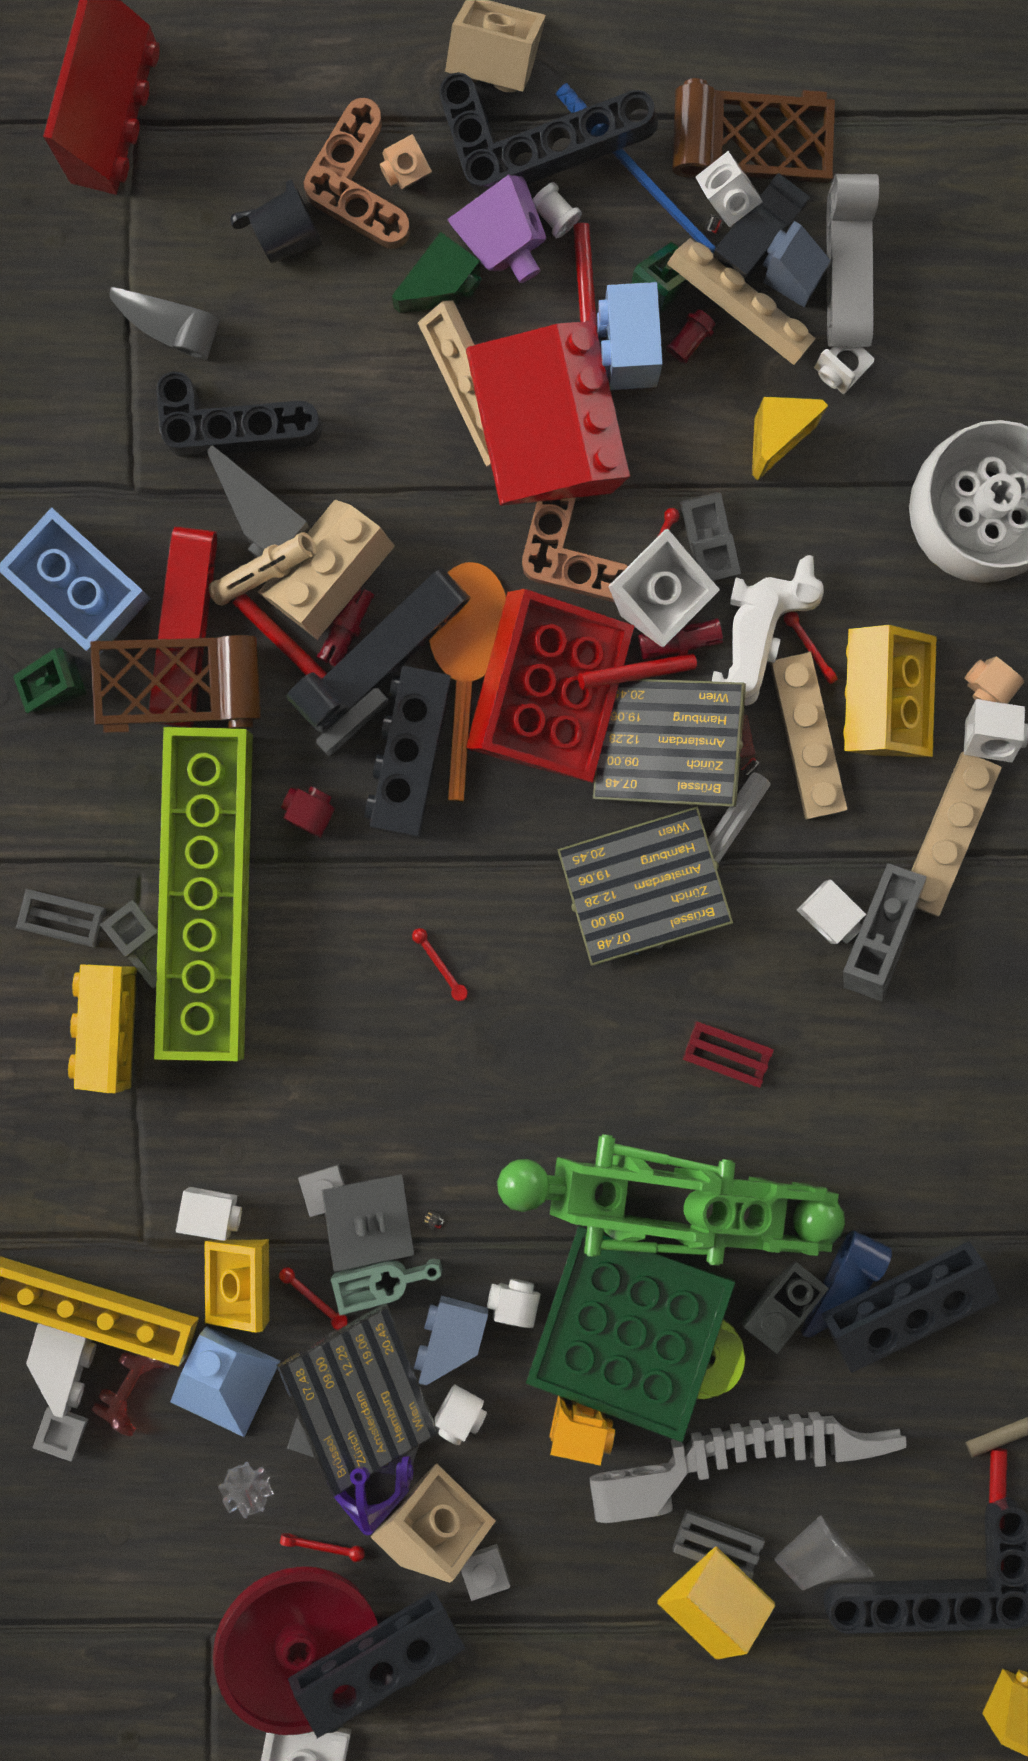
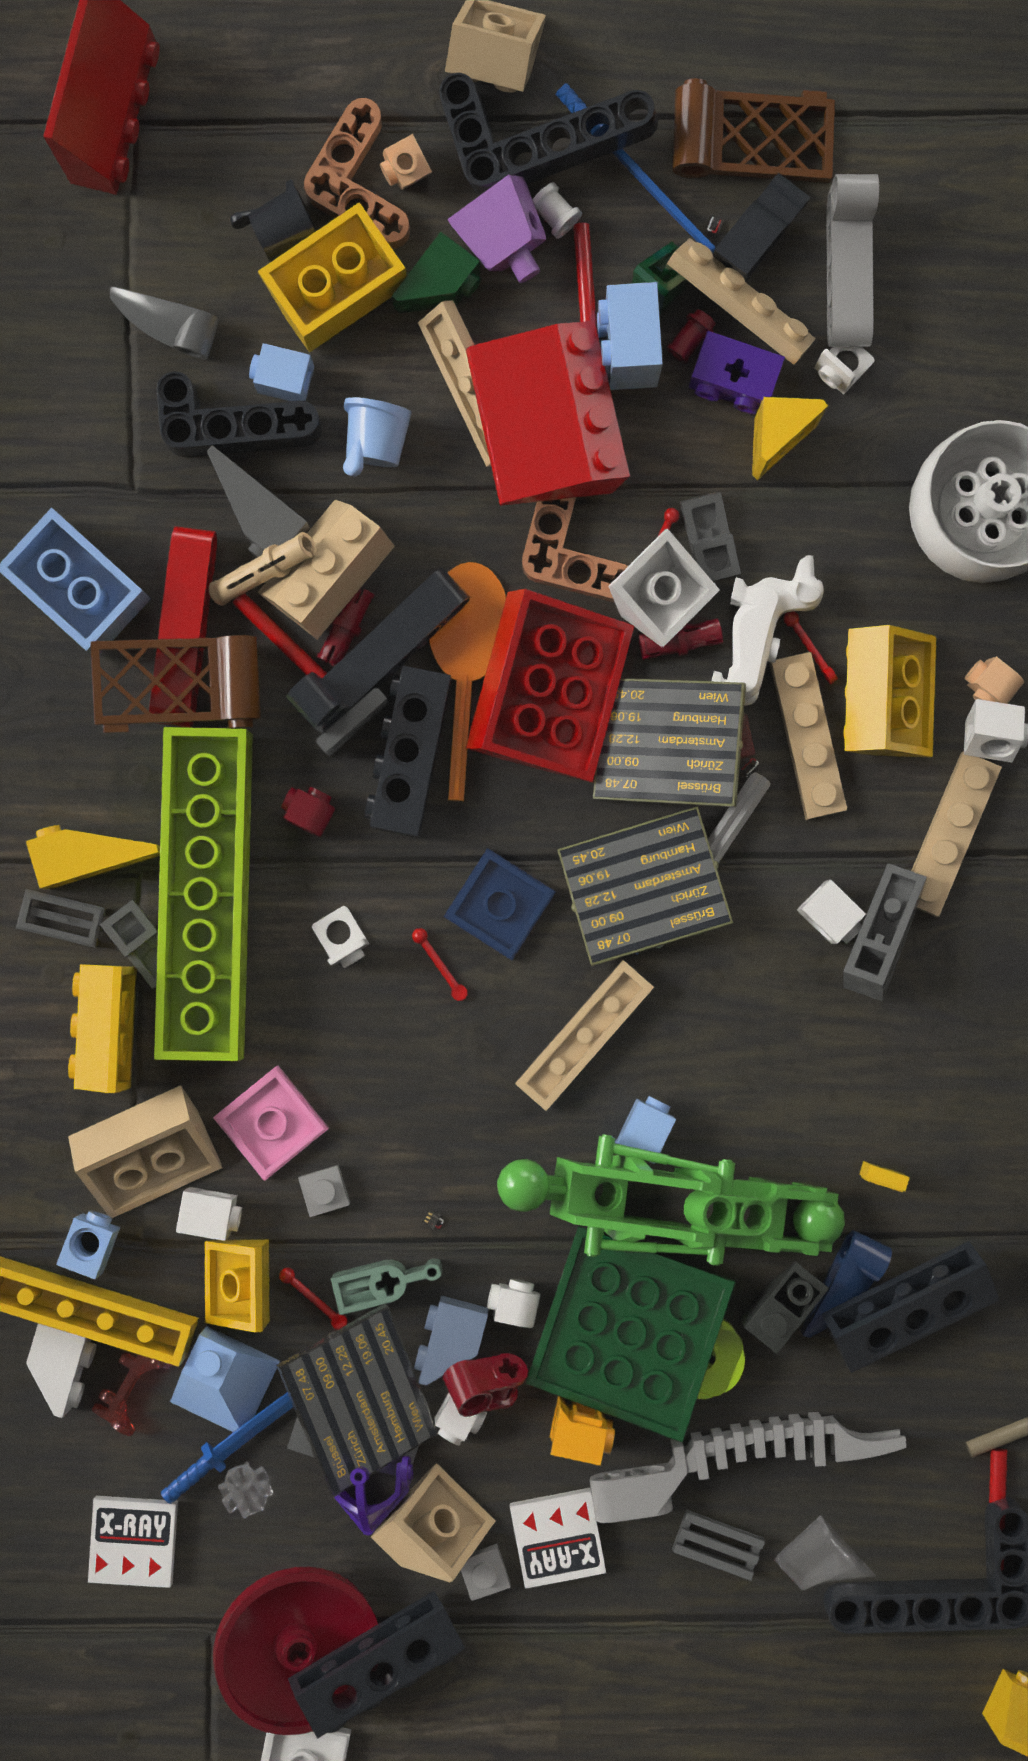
(49, 681): dark green slope -> none
(60, 1435): light grey plate -> none
(71, 855): none -> yellow slope
(73, 1253): none -> light blue brick
(132, 1541): none -> tile
(144, 1152): none -> tan slope
(215, 1456): none -> blue sword
(271, 1123): none -> bright pink tile
(281, 373): none -> light blue brick
(334, 277): none -> yellow slope
(350, 950): none -> white bracket
(355, 1553): red hinge -> none
(367, 1222): dark grey piece -> none
(374, 434): none -> light blue hat
(485, 1383): none -> dark red piece
(499, 904): none -> dark blue tile
(557, 1538): none -> tile
(584, 1035): none -> tan plate
(637, 671): red bar -> none
(647, 1125): none -> light blue brick
(718, 1606): yellow slope -> none
(721, 356): none -> dark purple brick
(728, 189): white brick -> none
(760, 1066): dark red tile -> none
(795, 264): sand blue slope -> none
(884, 1176): none -> yellow tile

